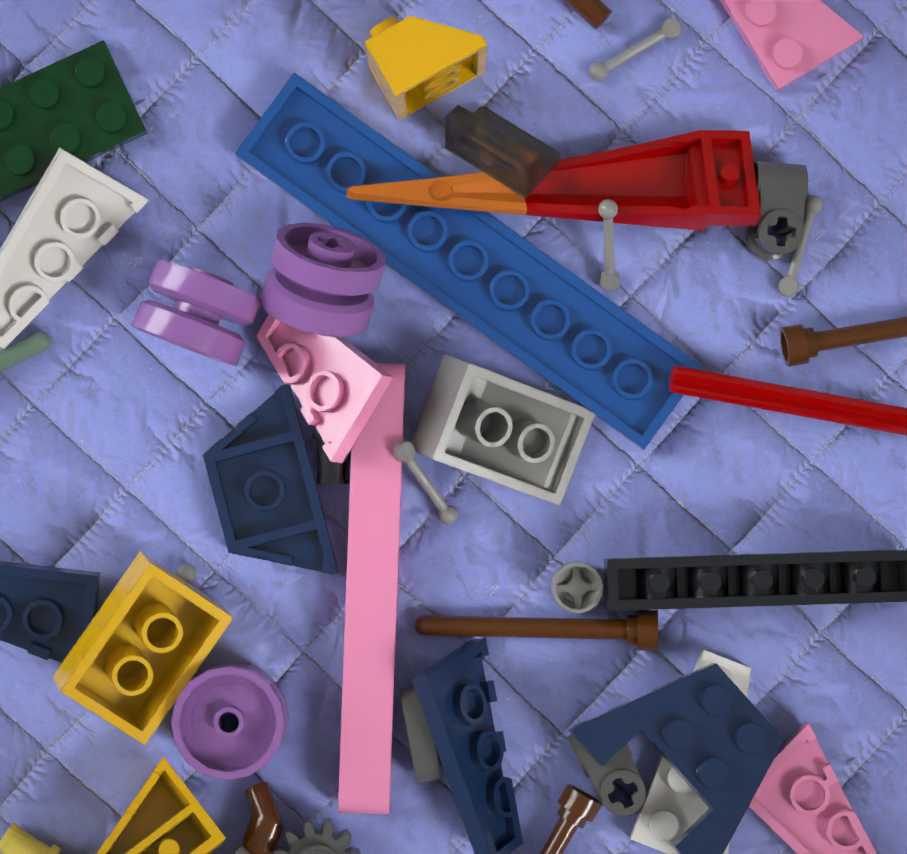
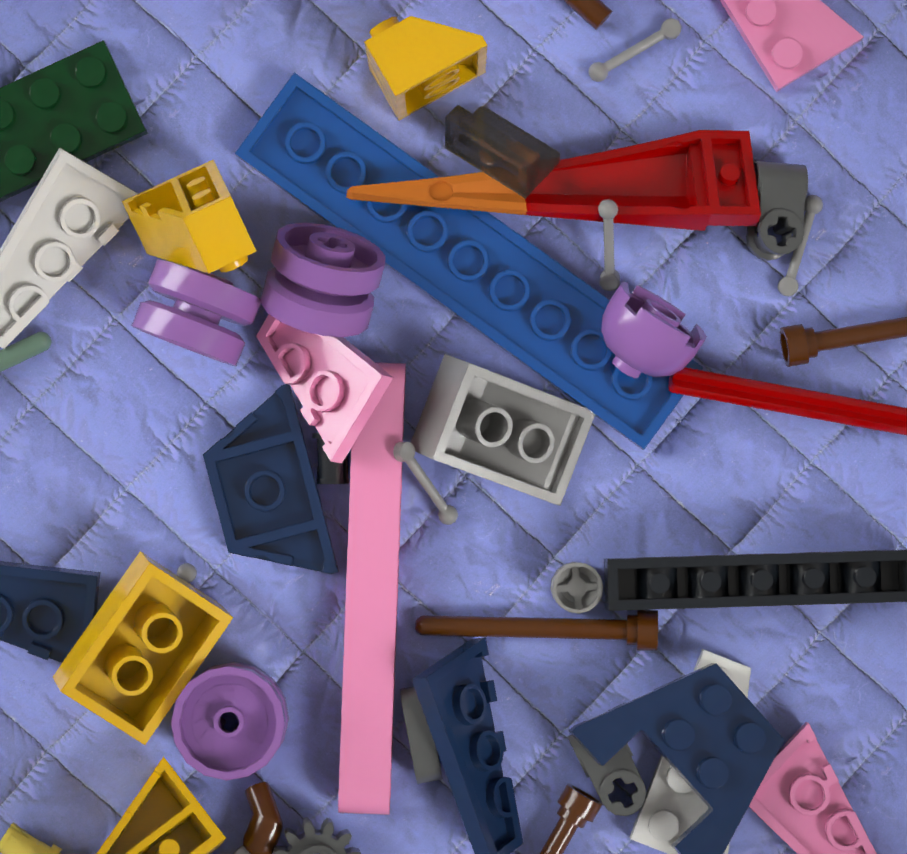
(192, 221): none -> yellow wedge
(648, 334): none -> medium lavender cylinder

